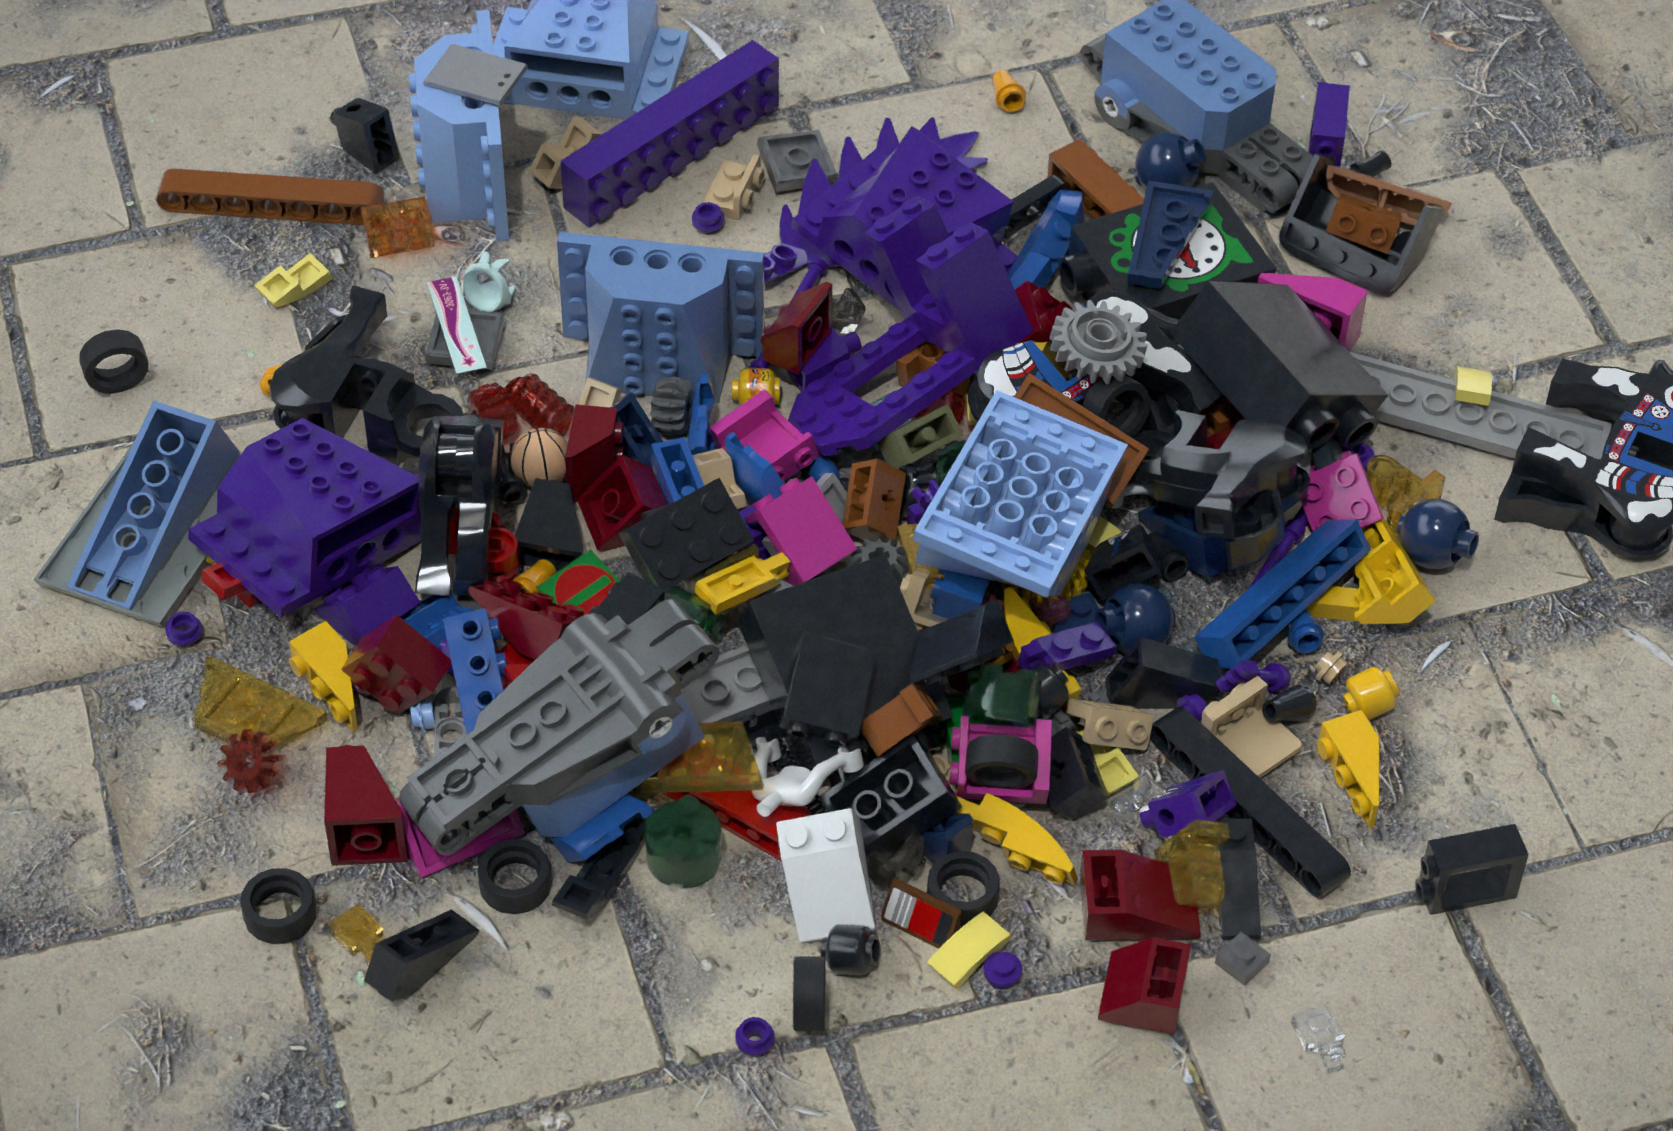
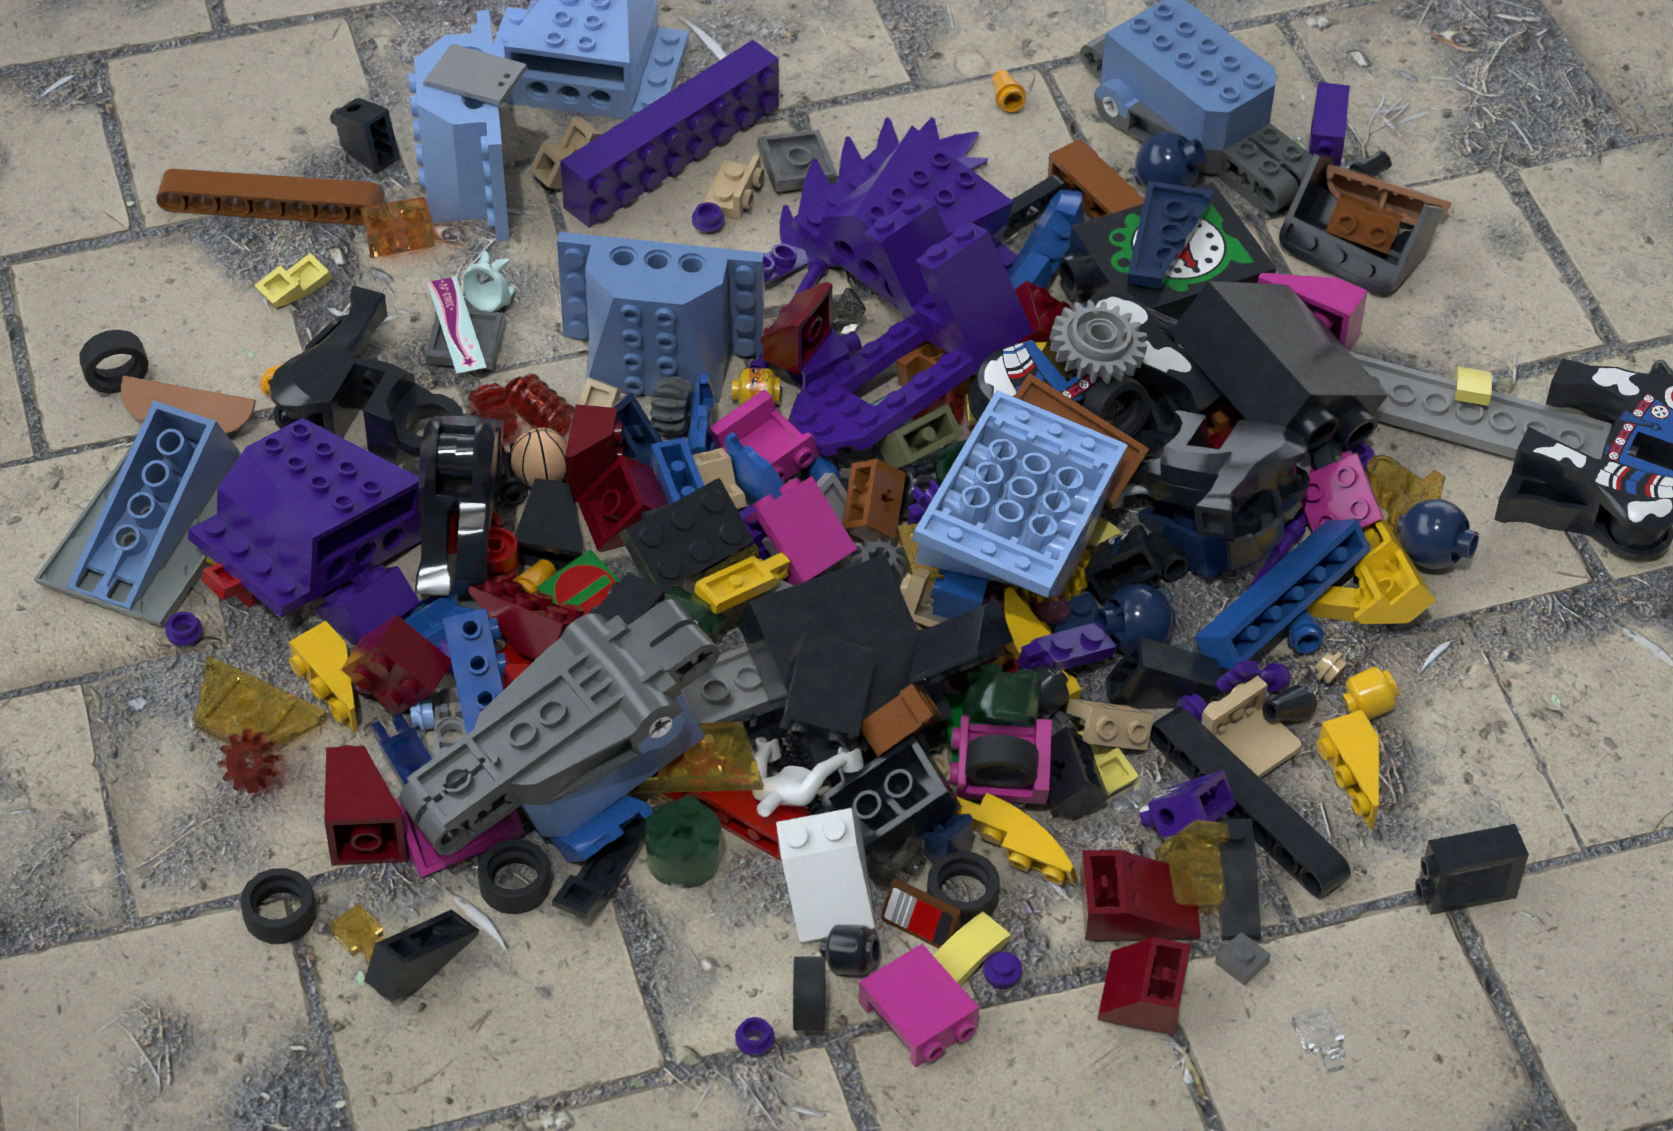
(227, 410): none -> nougat brick
(402, 751): none -> clear blue hinge
(920, 1004): none -> dark pink panel

